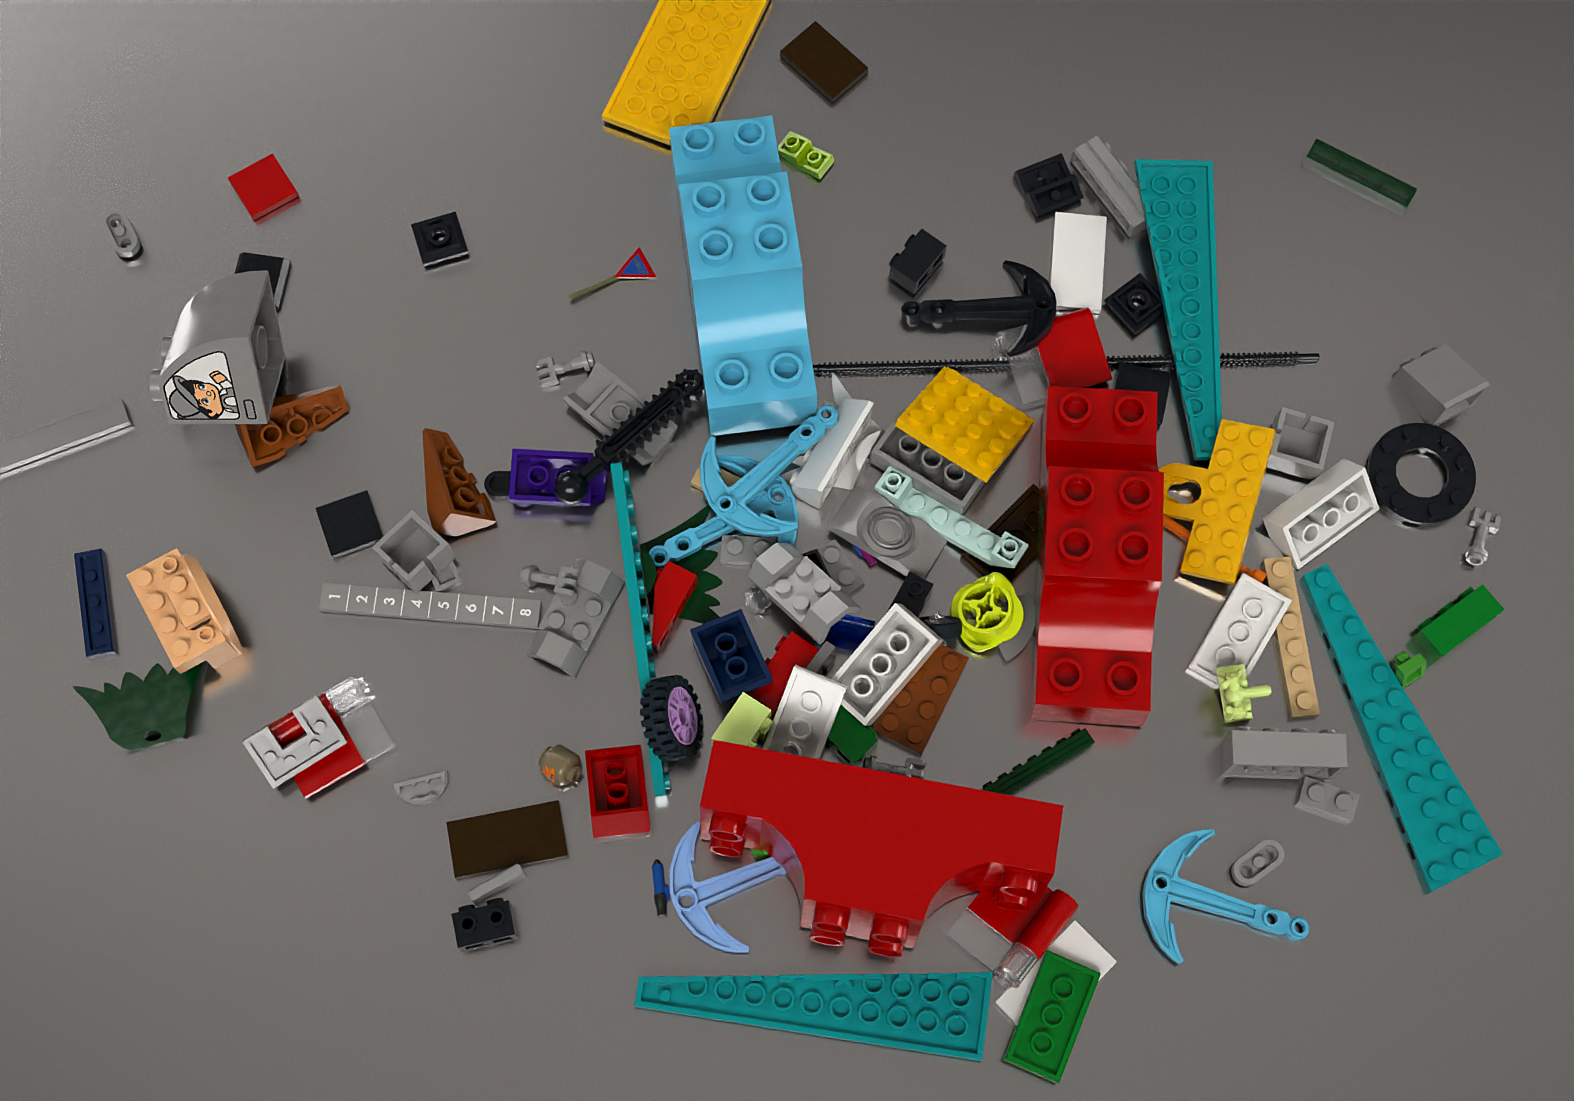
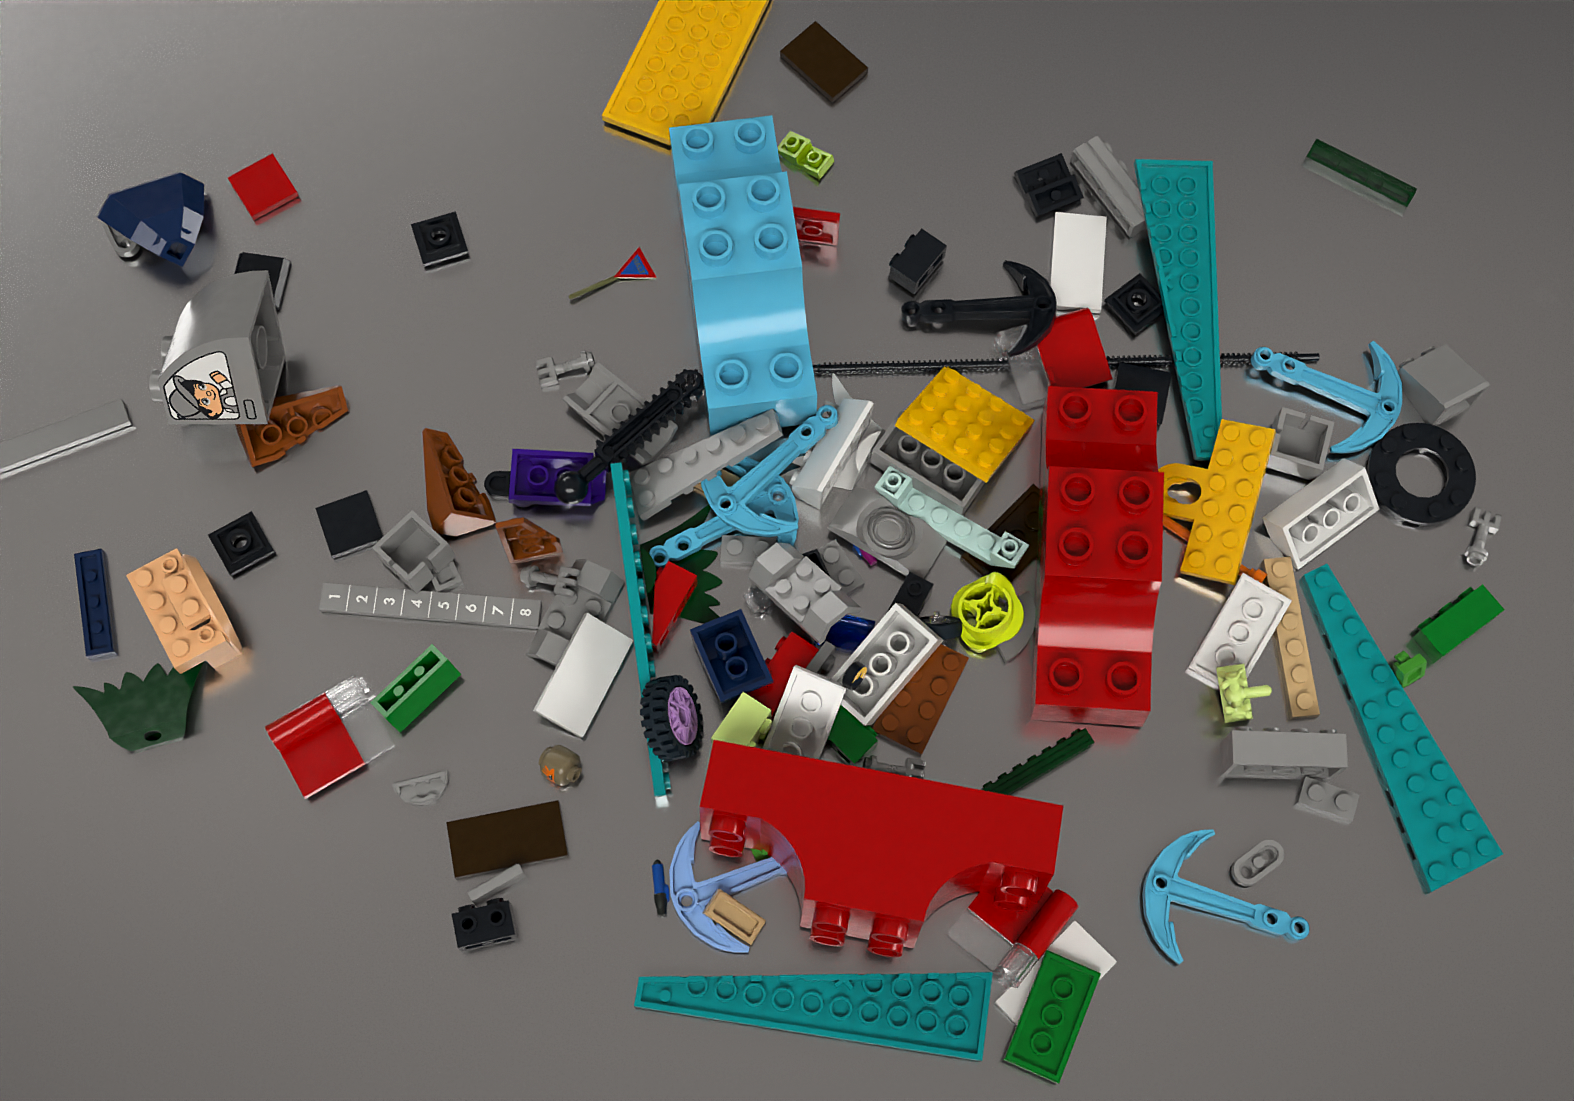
(159, 215): none -> dark blue brick
(254, 550): none -> black piece
(283, 763): light grey plate -> none
(415, 688): none -> green brick
(526, 540): none -> dark orange wedge
(583, 675): none -> white tile
(617, 791): red slope -> none
(679, 472): none -> light grey wing
(734, 916): none -> tan tile
(817, 226): none -> red tile
(854, 675): none -> black tile
(1355, 397): none -> medium azure piece

